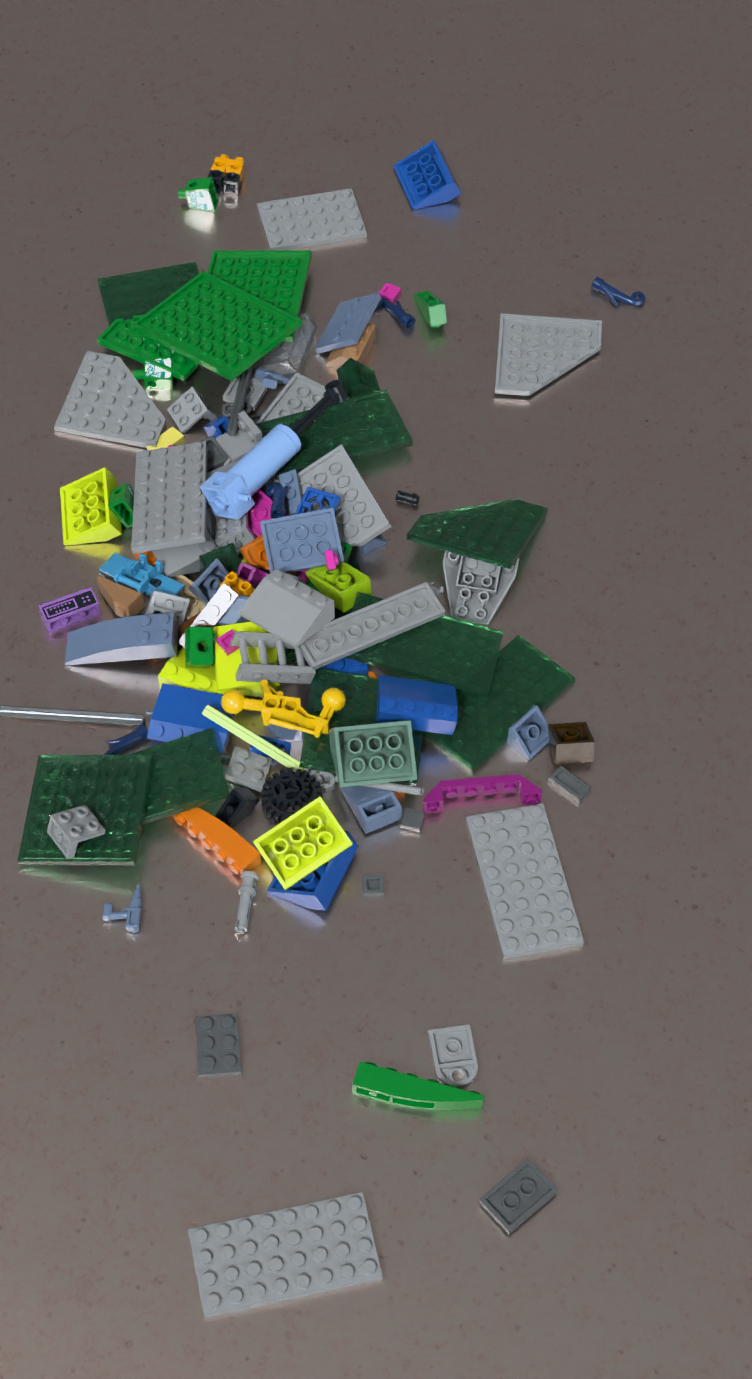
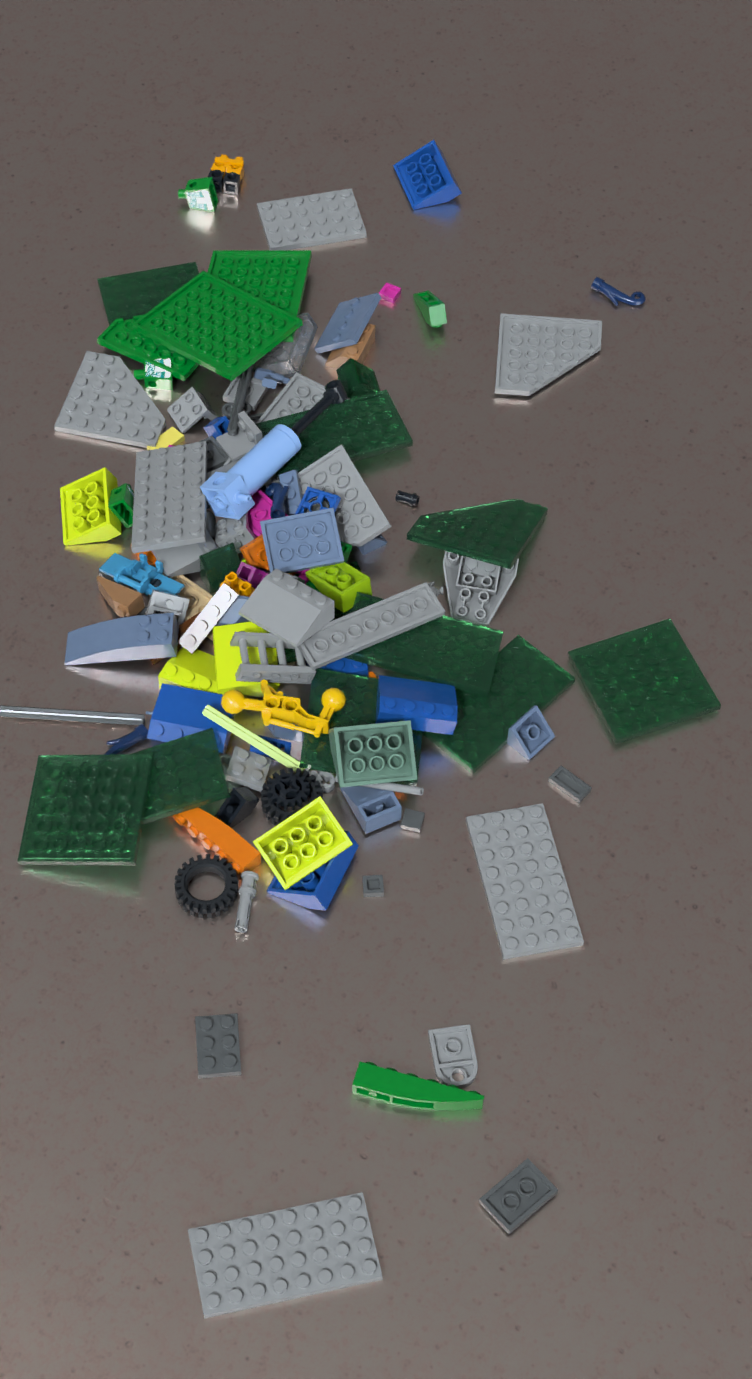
(69, 609): medium lavender brick -> none
(72, 827): light grey bracket -> none
(132, 914): sand blue piece -> none
(194, 657): green brick -> none
(206, 906): none -> black tyre
(209, 582): sand blue slope -> none
(224, 642): dark pink tile -> none
(331, 560): dark pink plate -> none
(405, 319): dark blue plant -> none
(528, 792): magenta slope -> none
(571, 743): dark brown slope -> none
(643, 681): none -> clear green plate

